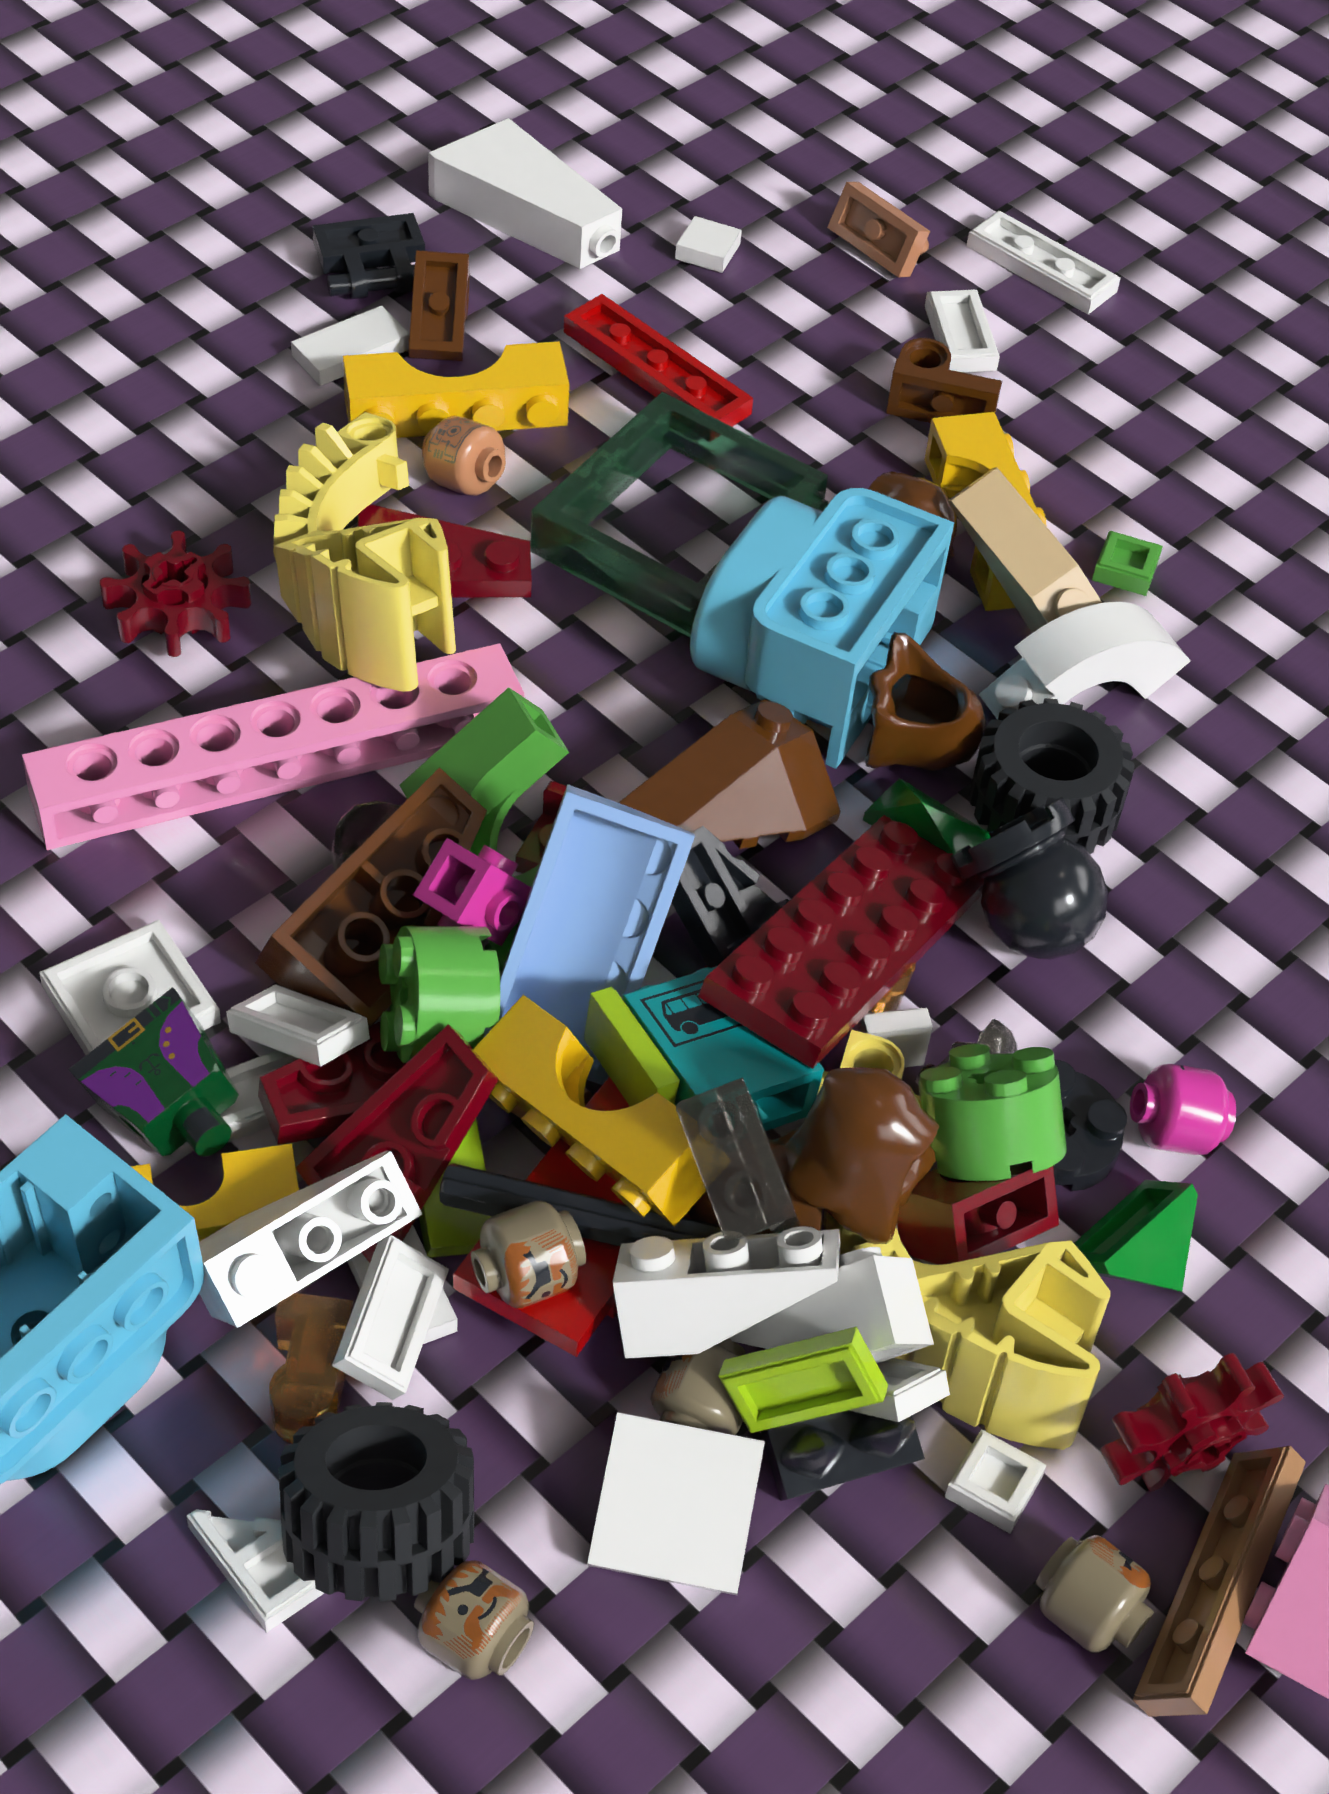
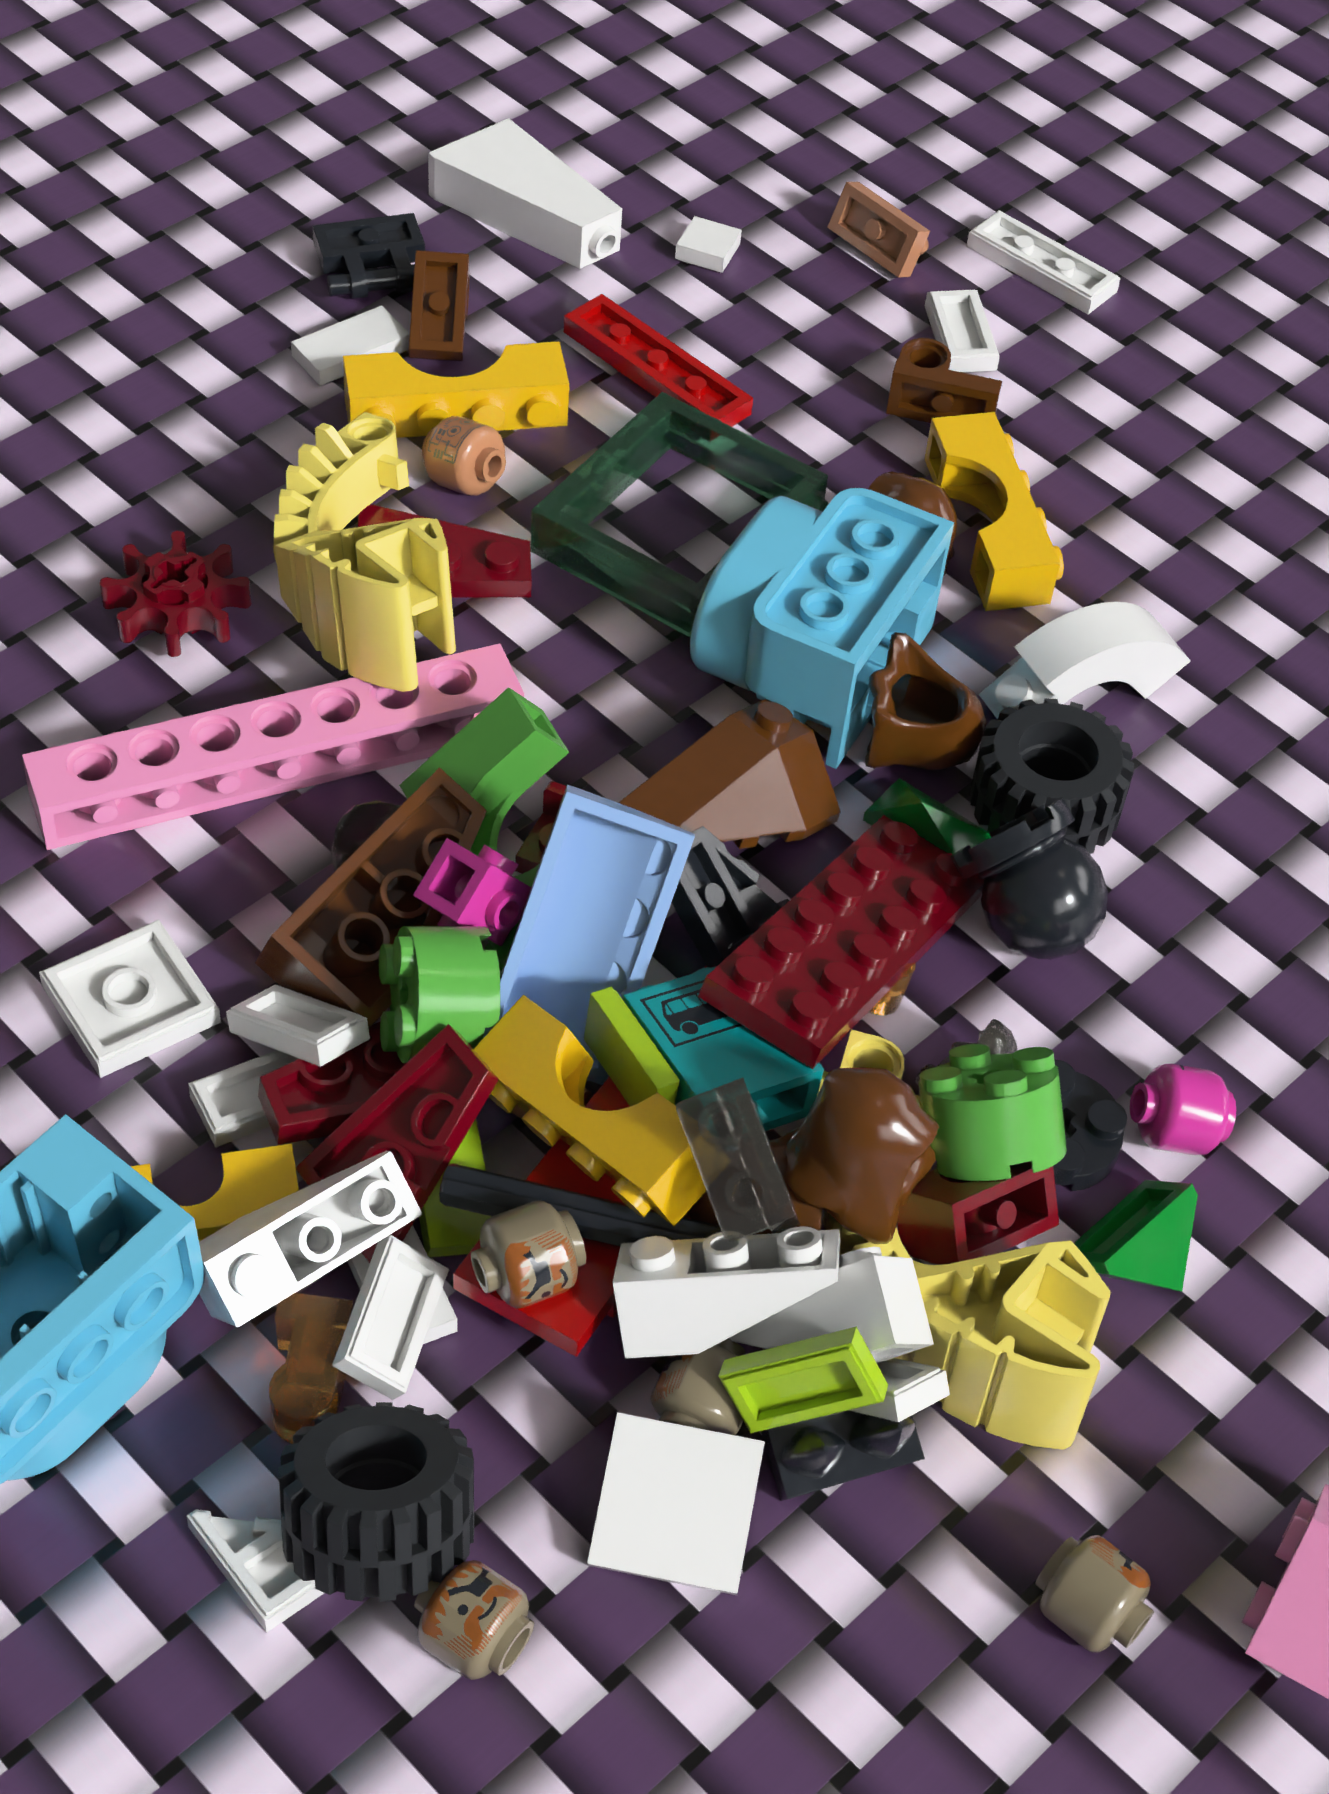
(162, 1079): torso -> none
(905, 1028): white tile -> none
(995, 1481): white tile -> none
(1022, 551): tan slope -> none
(1127, 563): bright green tile -> none
(1191, 1422): dark red gear -> none
(1219, 1583): medium nougat tile -> none

